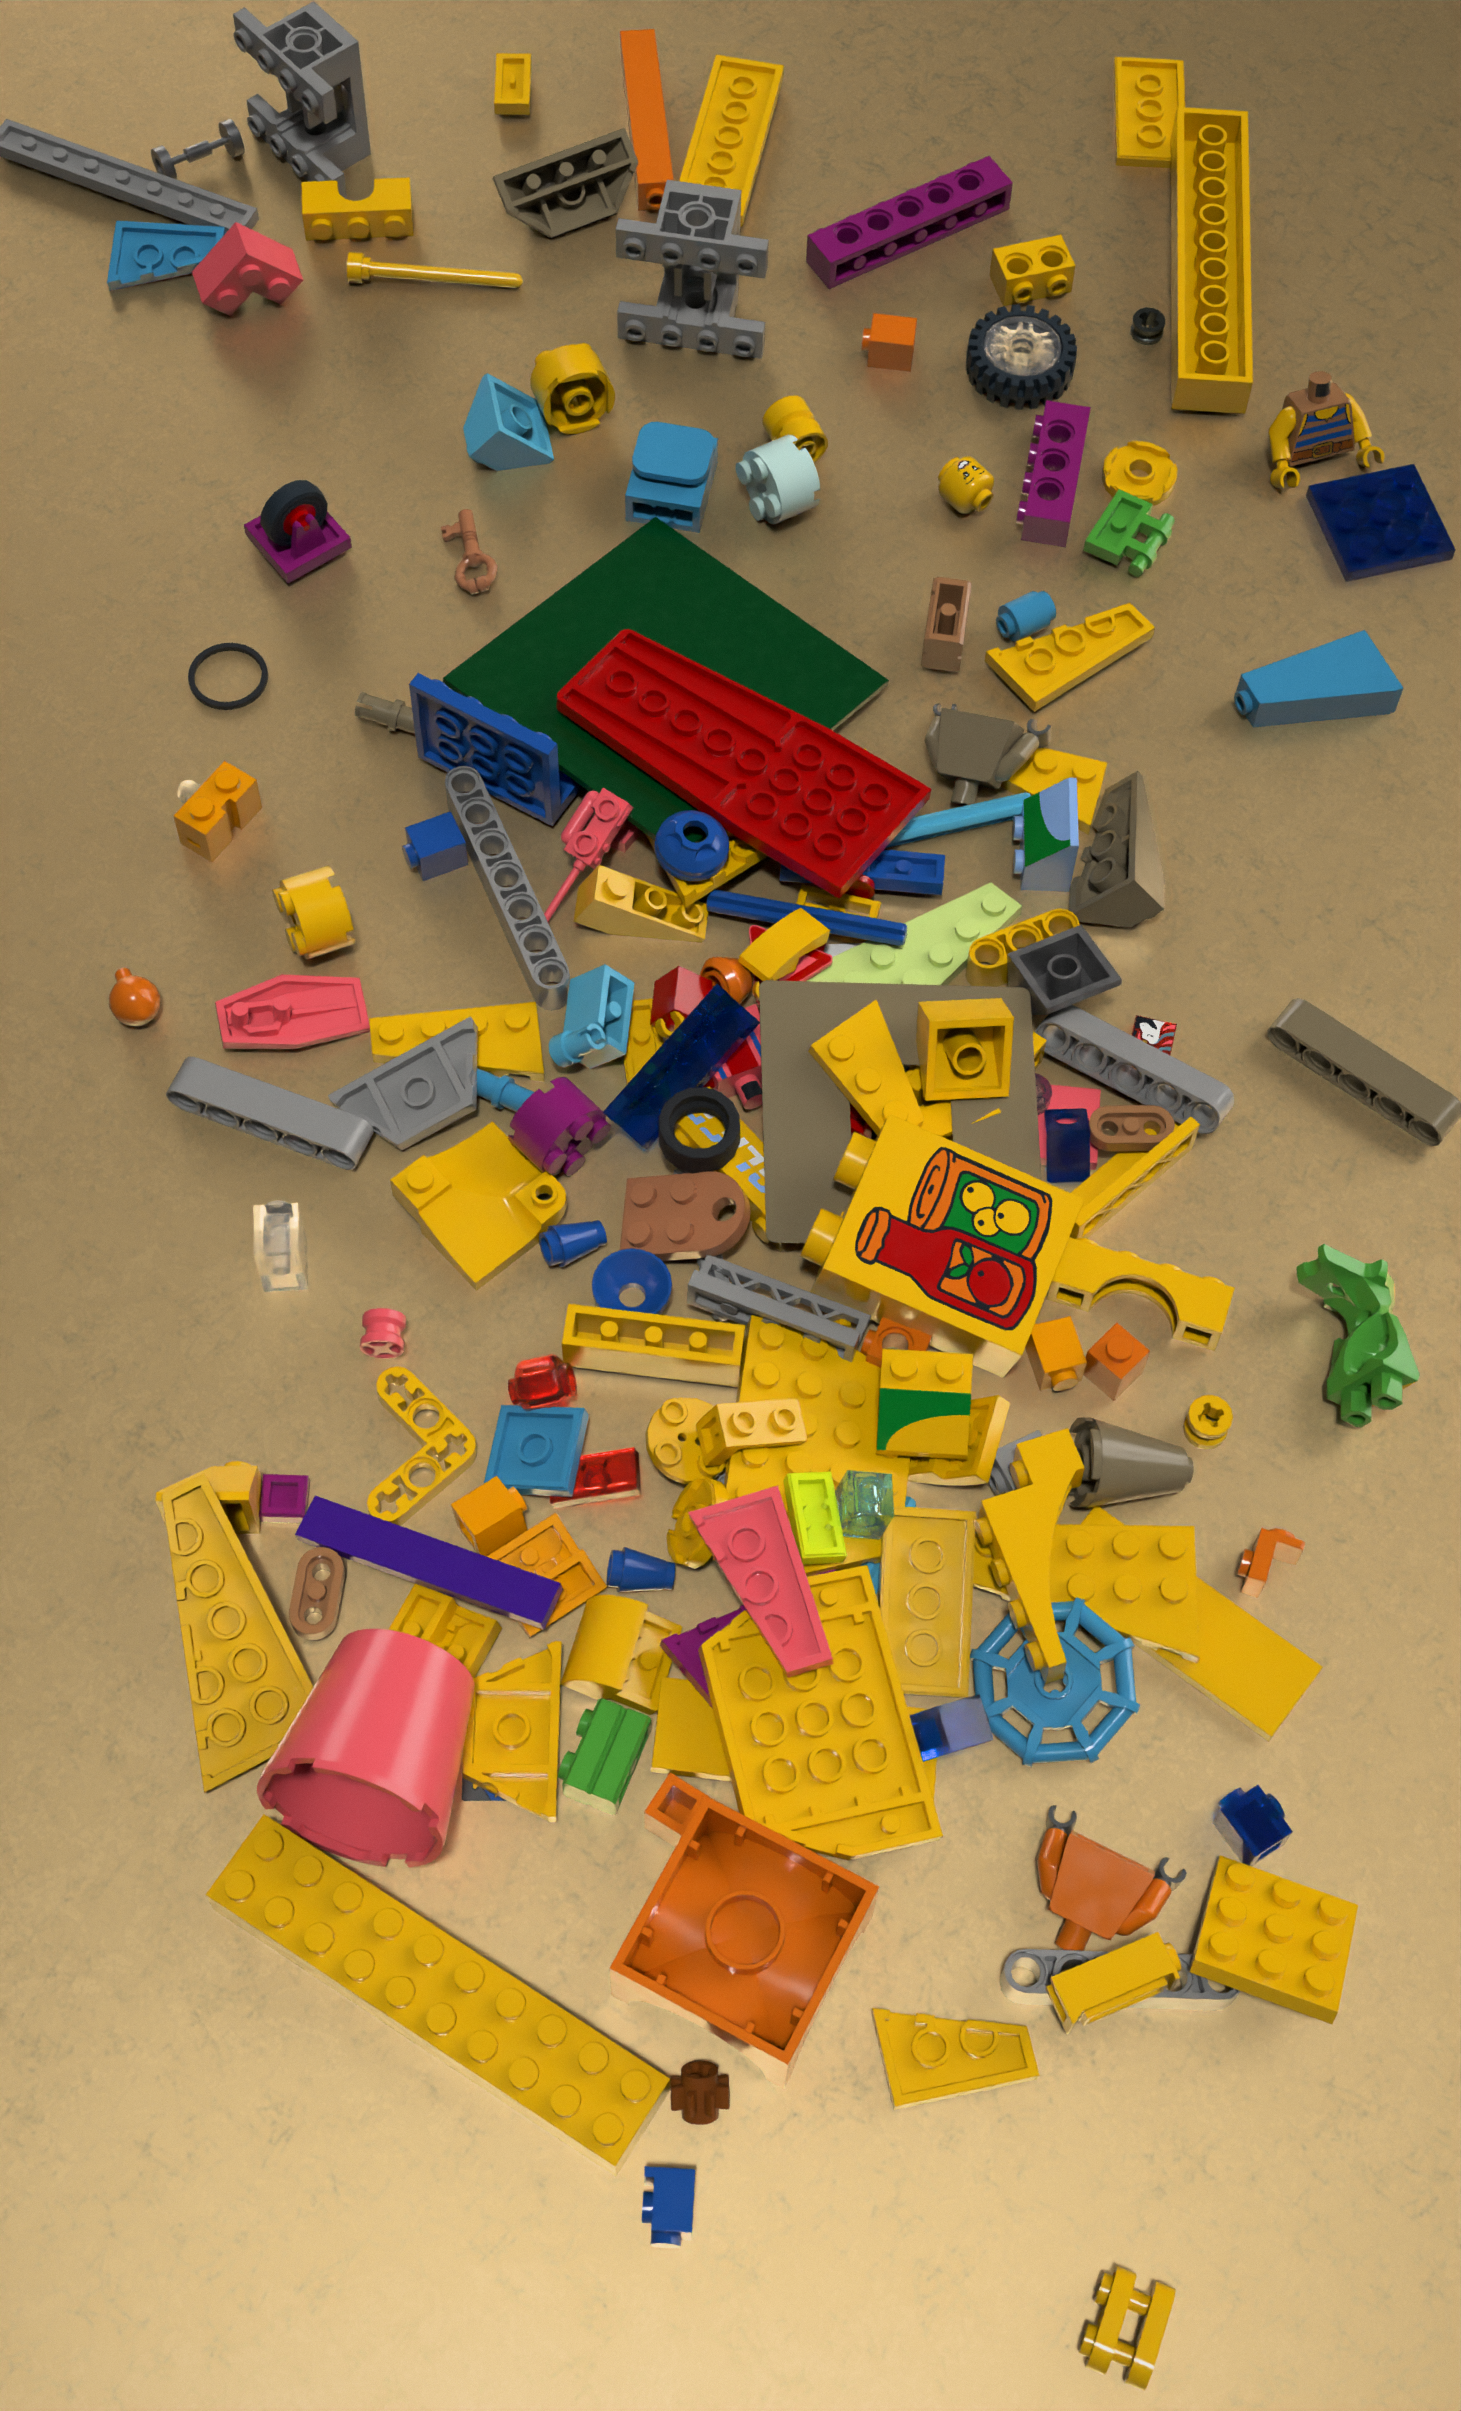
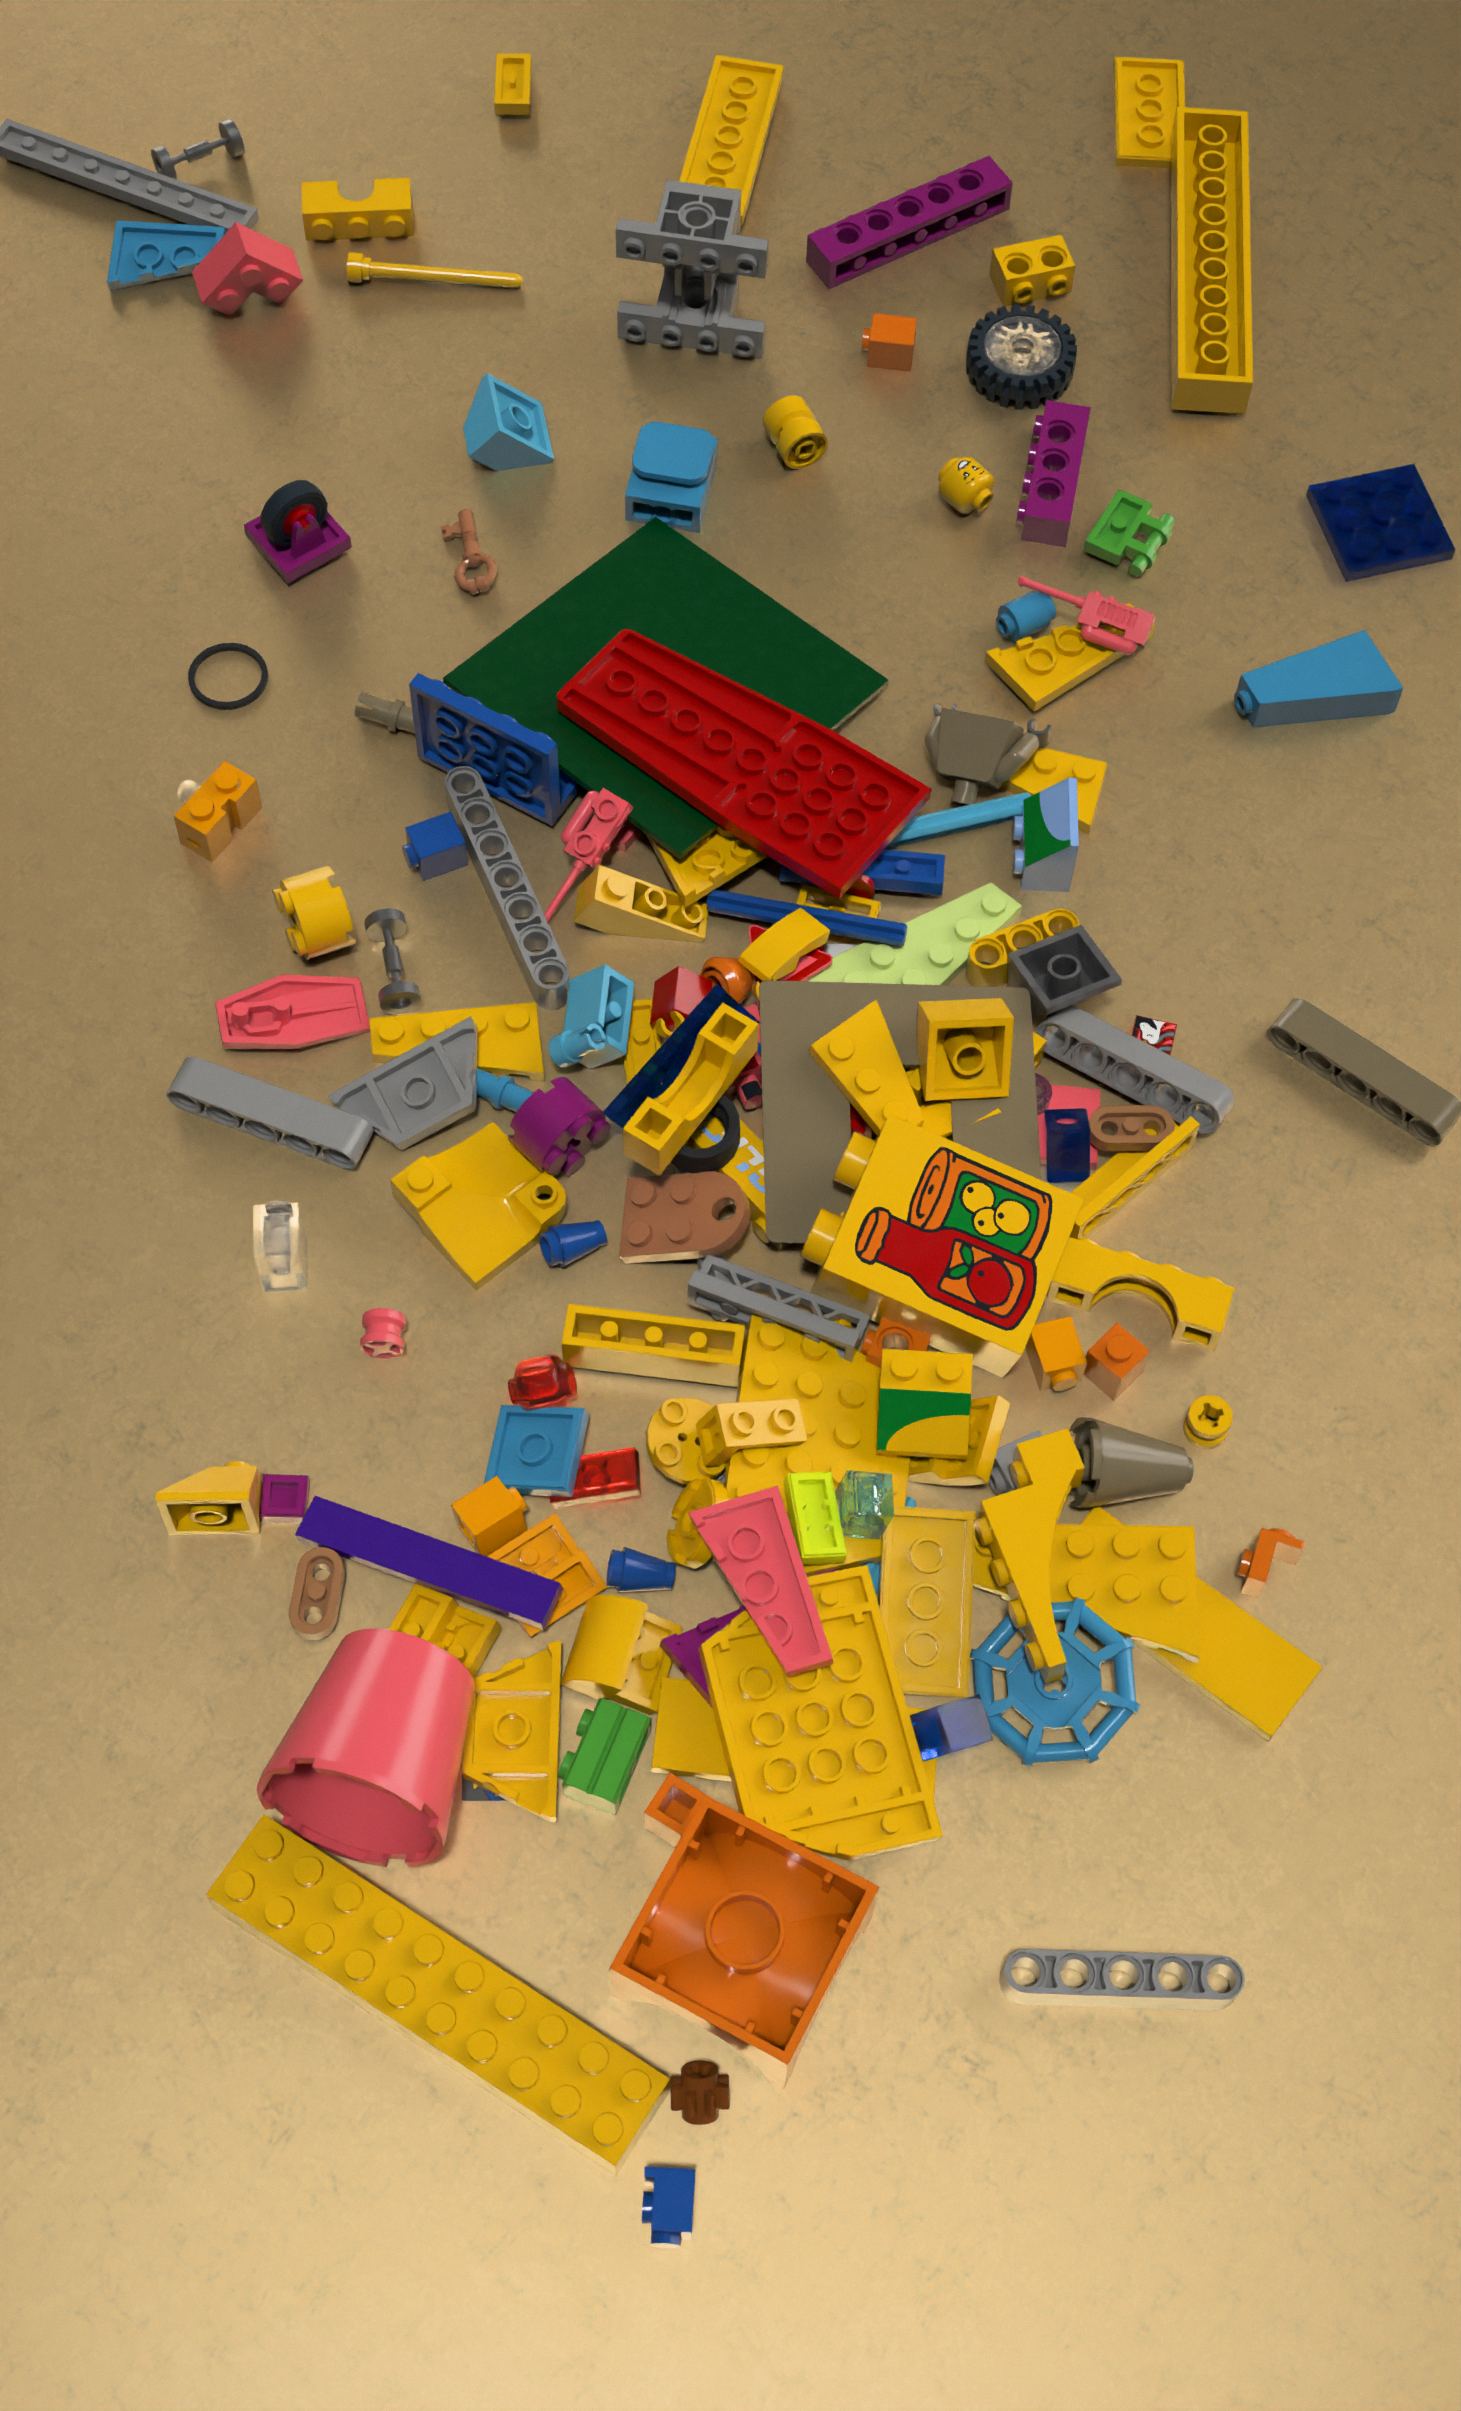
(133, 999): orange piece -> none
(236, 1652): yellow wing -> none
(323, 89): light grey piece -> none
(385, 927): none -> flat silver wheel
(434, 1442): yellow beam -> none
(571, 185): dark tan wedge -> none
(572, 388): yellow brick -> none
(632, 1270): blue piece -> none
(645, 115): orange brick -> none
(669, 1120): none -> yellow arch
(689, 859): blue piece -> none
(779, 480): light aqua brick -> none
(946, 624): medium nougat brick -> none
(948, 2058): yellow wing -> none
(1097, 1886): orange torso -> none
(1101, 2340): yellow brick -> none
(1104, 611): none -> coral piece
(1114, 1981): yellow window -> none
(1123, 866): dark tan wedge -> none
(1144, 457): yellow tile -> none
(1145, 317): pearl dark grey bush -> none
(1252, 1824): clear blue brick -> none
(1275, 1939): yellow plate -> none
(1317, 426): torso -> none
(1375, 1357): bright green hips -> none

